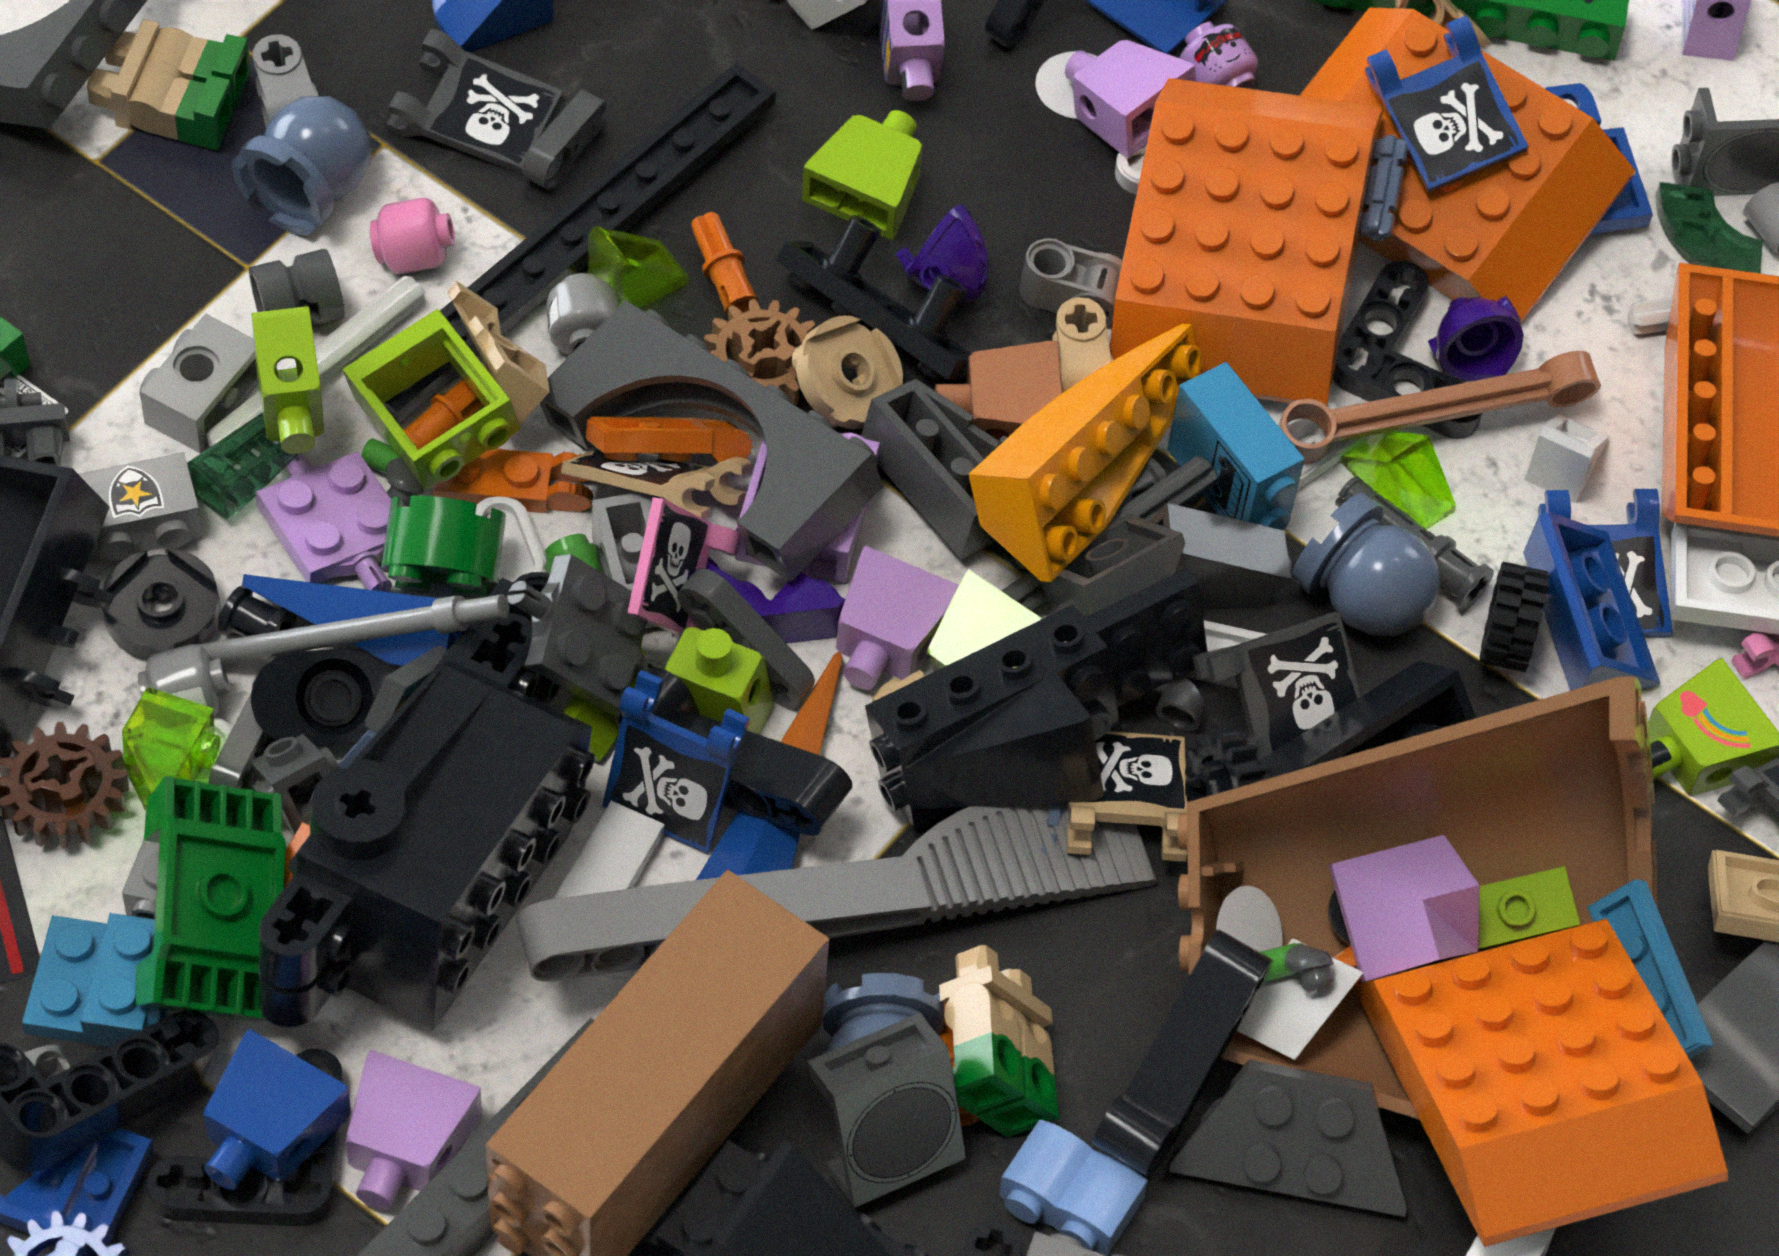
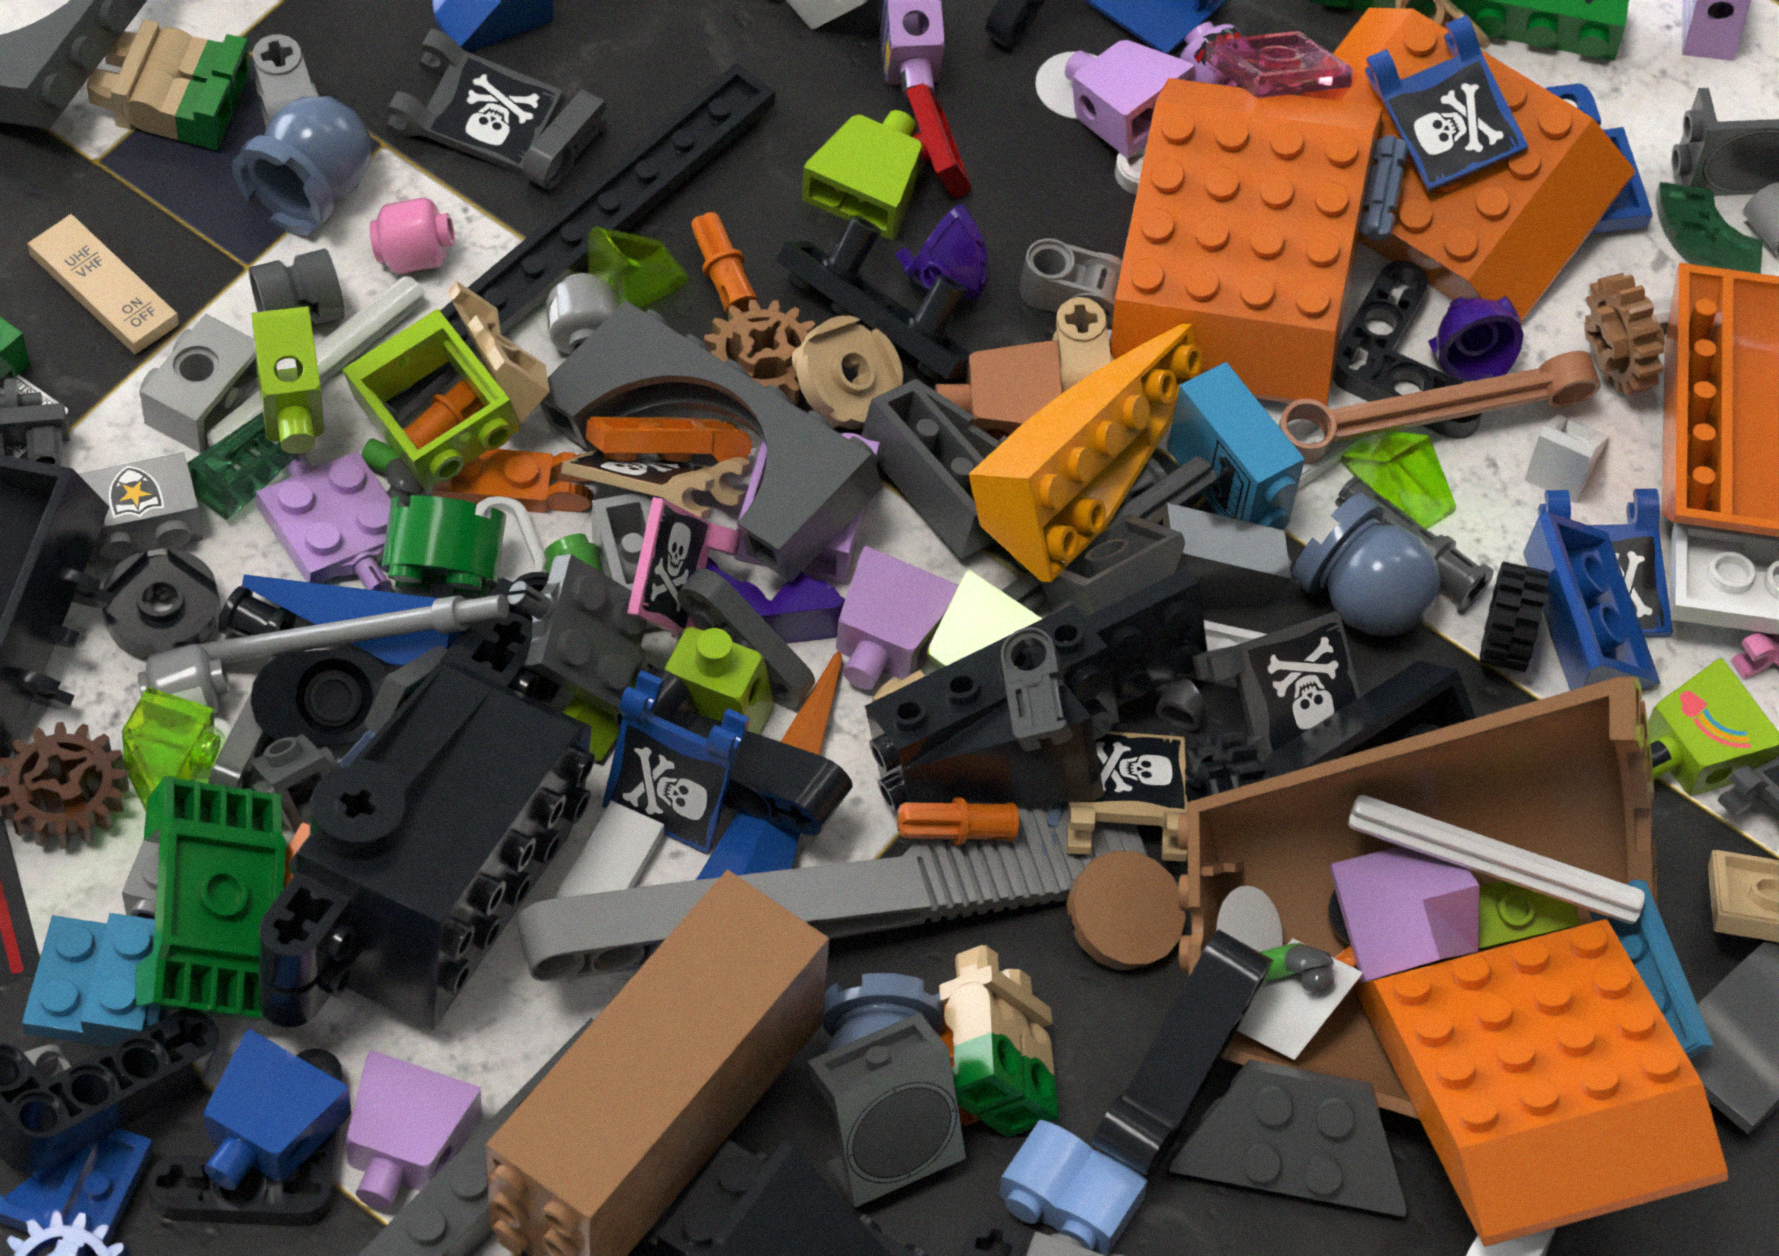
(103, 284): none -> tan tile
(938, 141): none -> red plate
(958, 821): none -> orange axle
(1034, 693): none -> dark grey piece
(1125, 910): none -> medium nougat tile
(1278, 64): none -> clear pink tile
(1496, 859): none -> white axle
(1624, 333): none -> medium nougat gear

